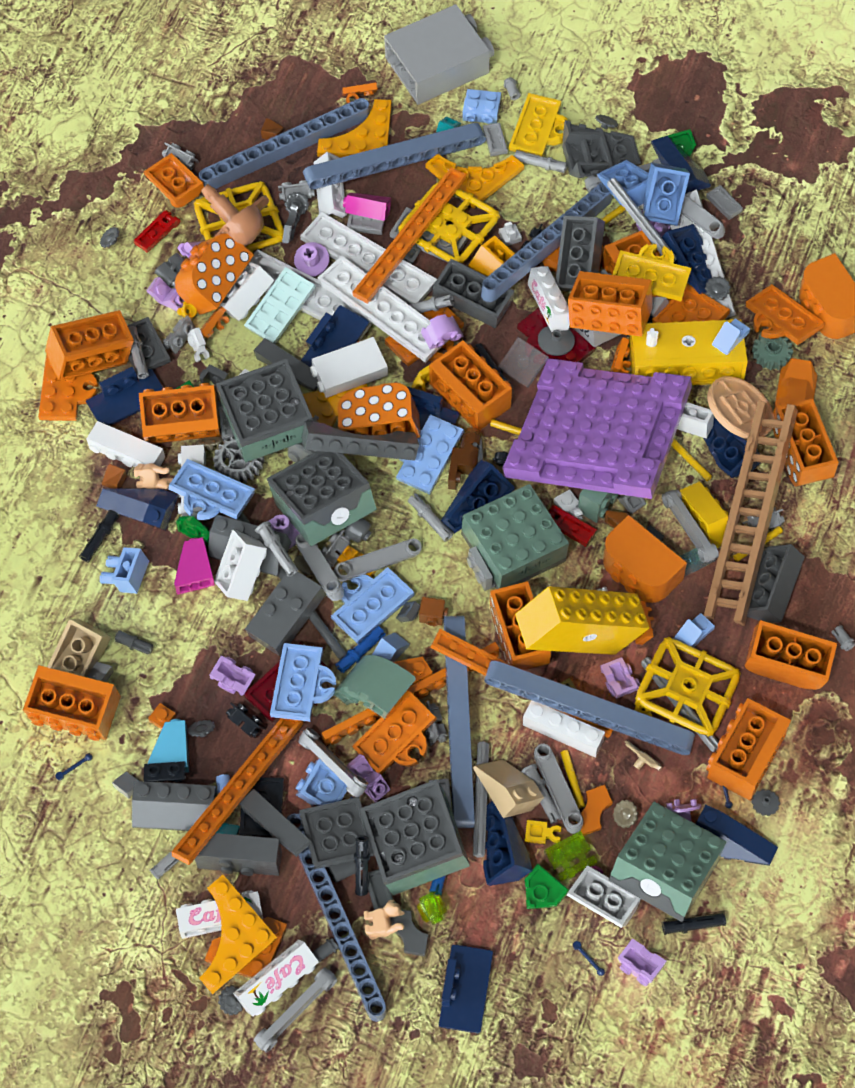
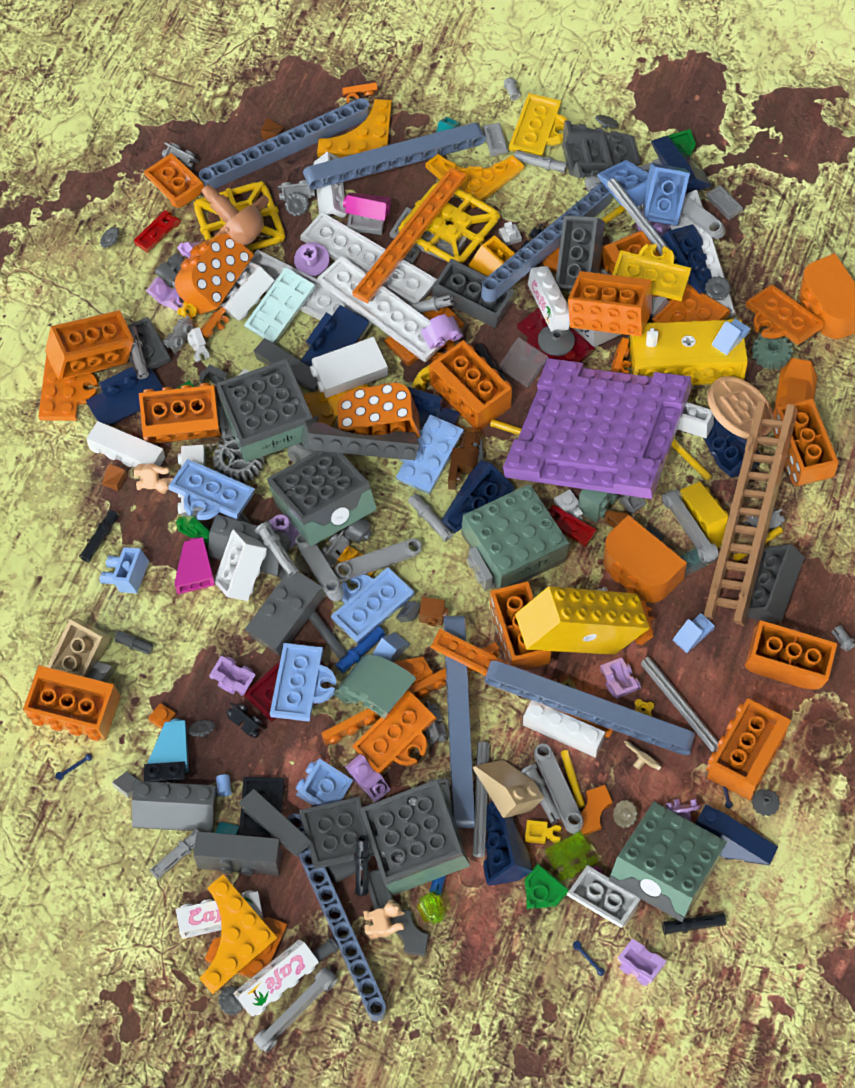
(143, 505): dark blue wedge -> none
(235, 790): orange plate -> none
(293, 219): dark grey tile -> none
(355, 784): light grey piece -> none
(438, 53): light grey brick -> none
(465, 989): dark blue bracket -> none
(481, 106): light blue plate -> none
(500, 458): black plate -> none
(693, 697): yellow plate -> none

